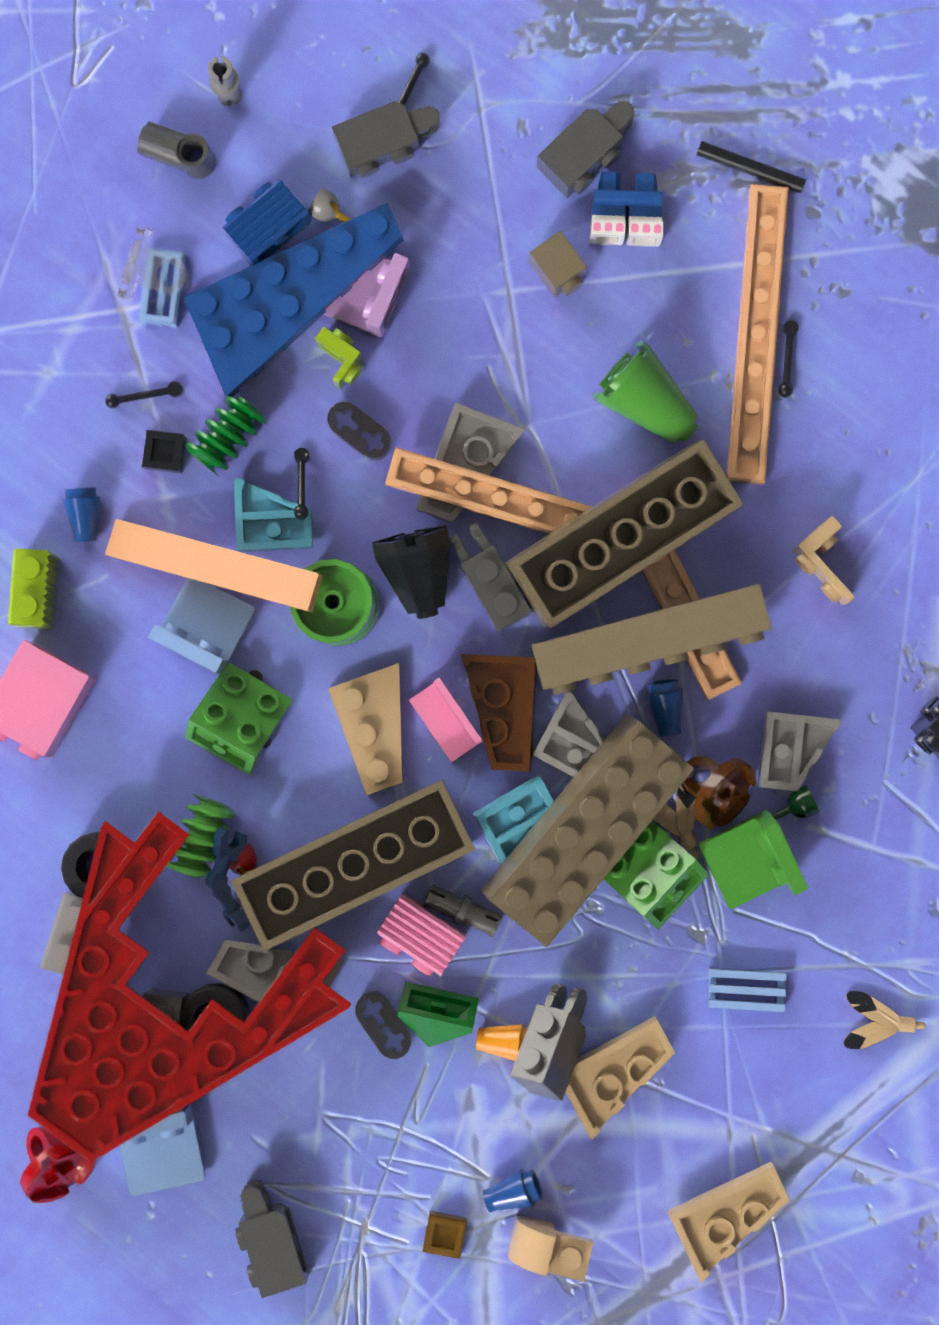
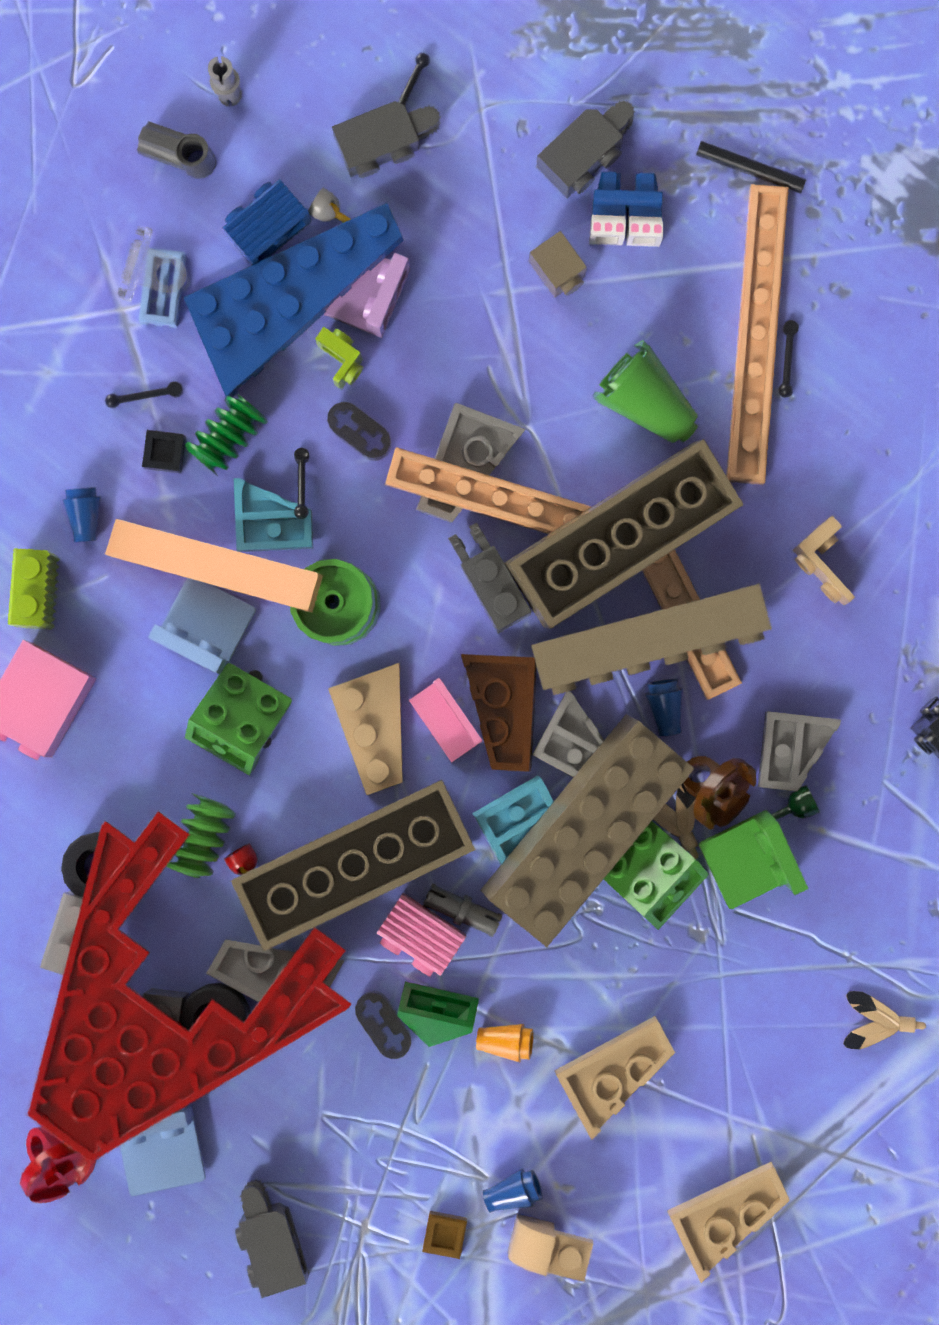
(217, 878): dark blue piece -> none
(416, 568): black cone -> none
(552, 1044): dark grey hinge -> none
(779, 991): light blue tile -> none

